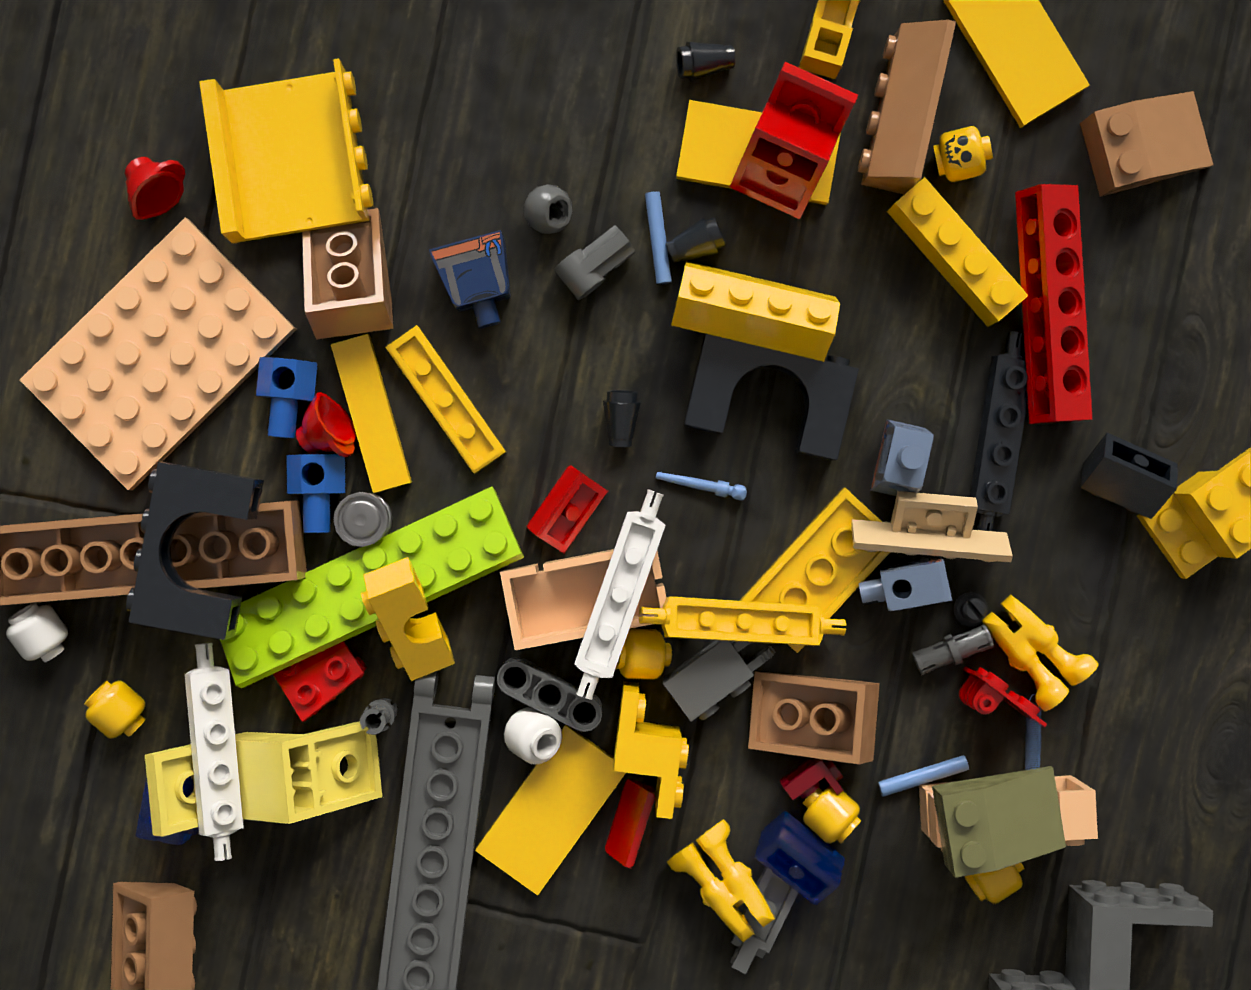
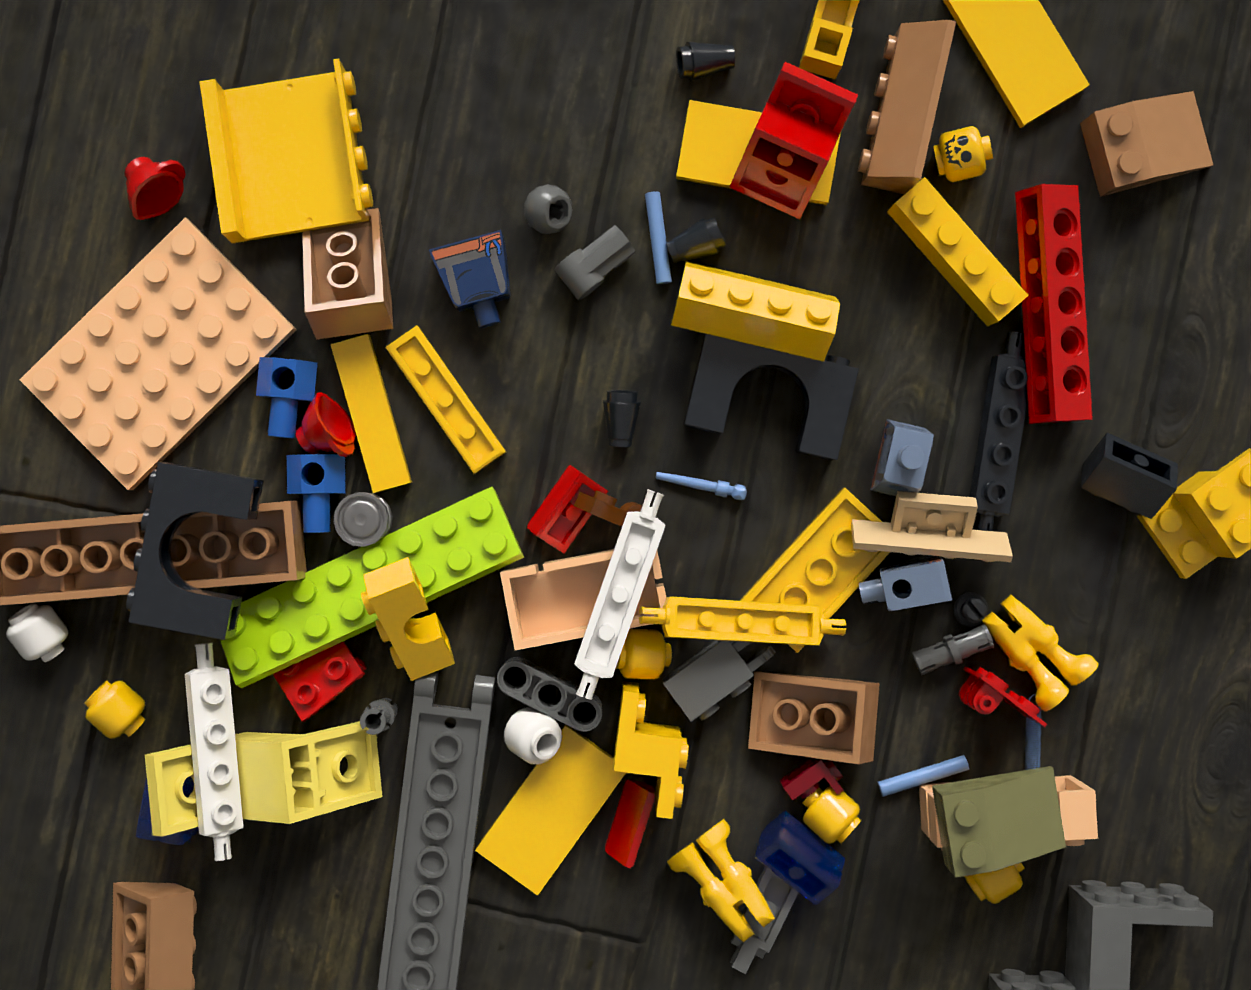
(604, 507): none -> reddish brown plate

